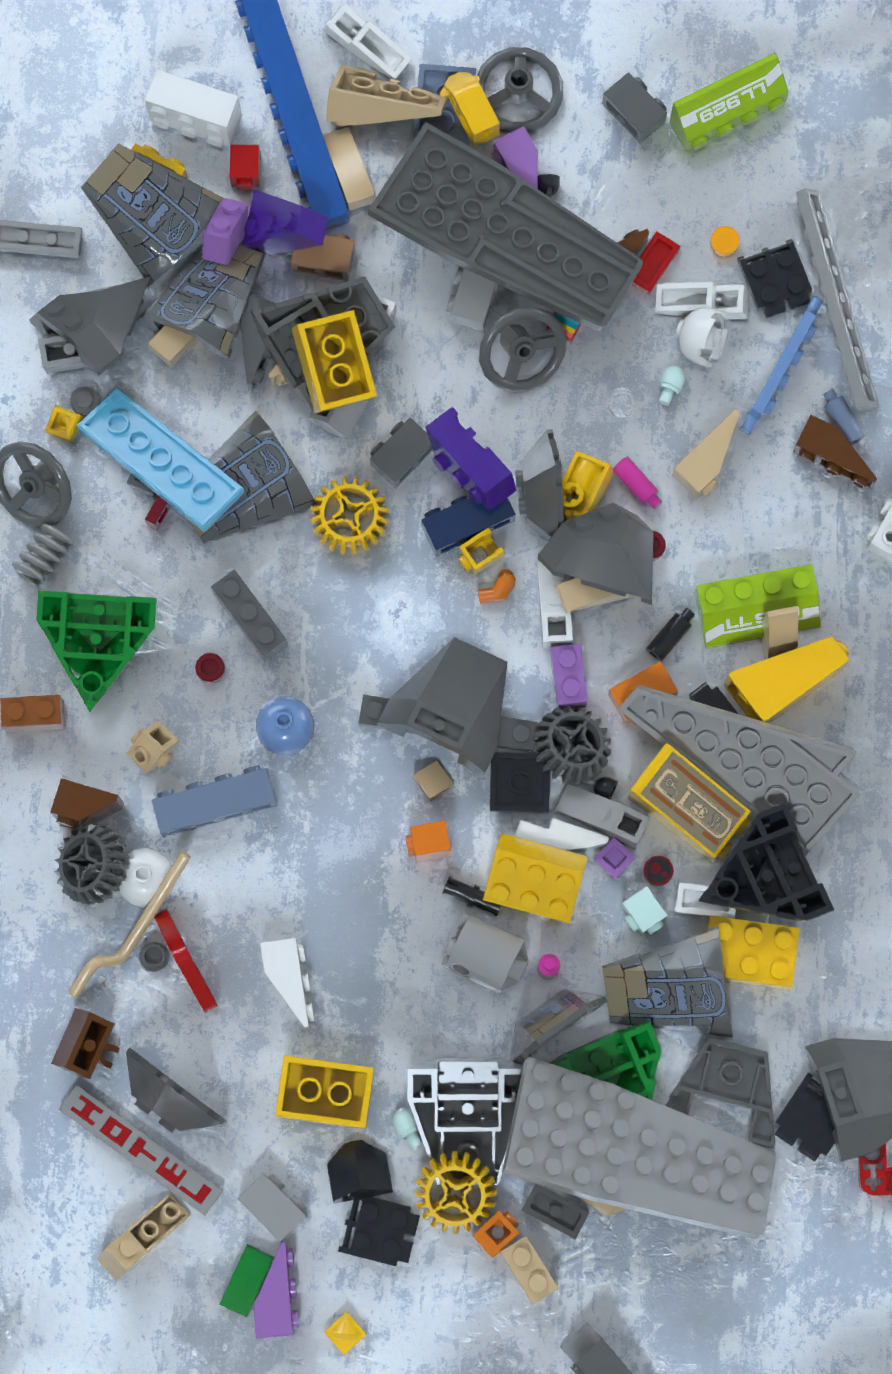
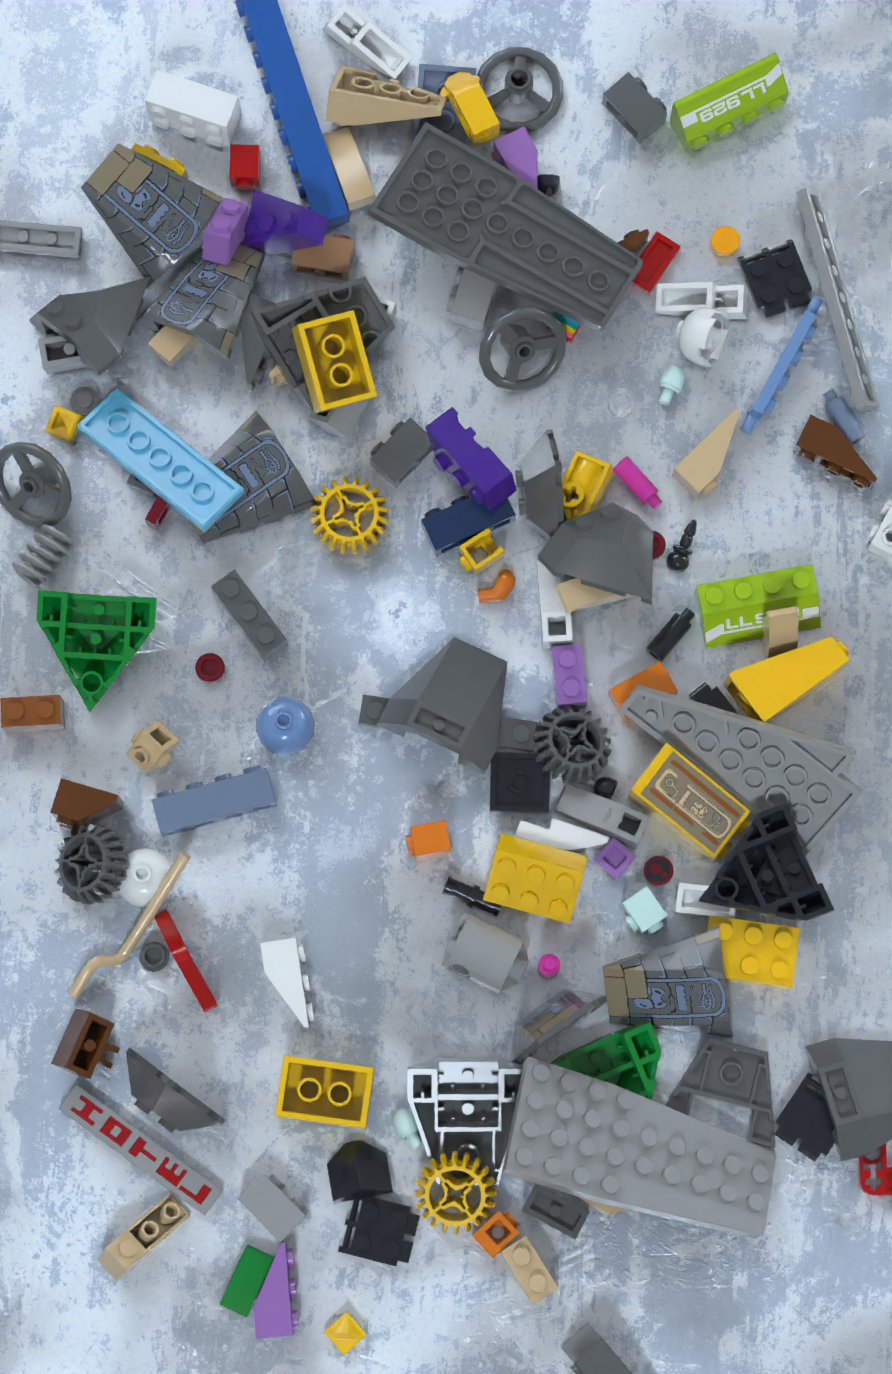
(433, 780): tan slope -> none
(678, 560): none -> black bar

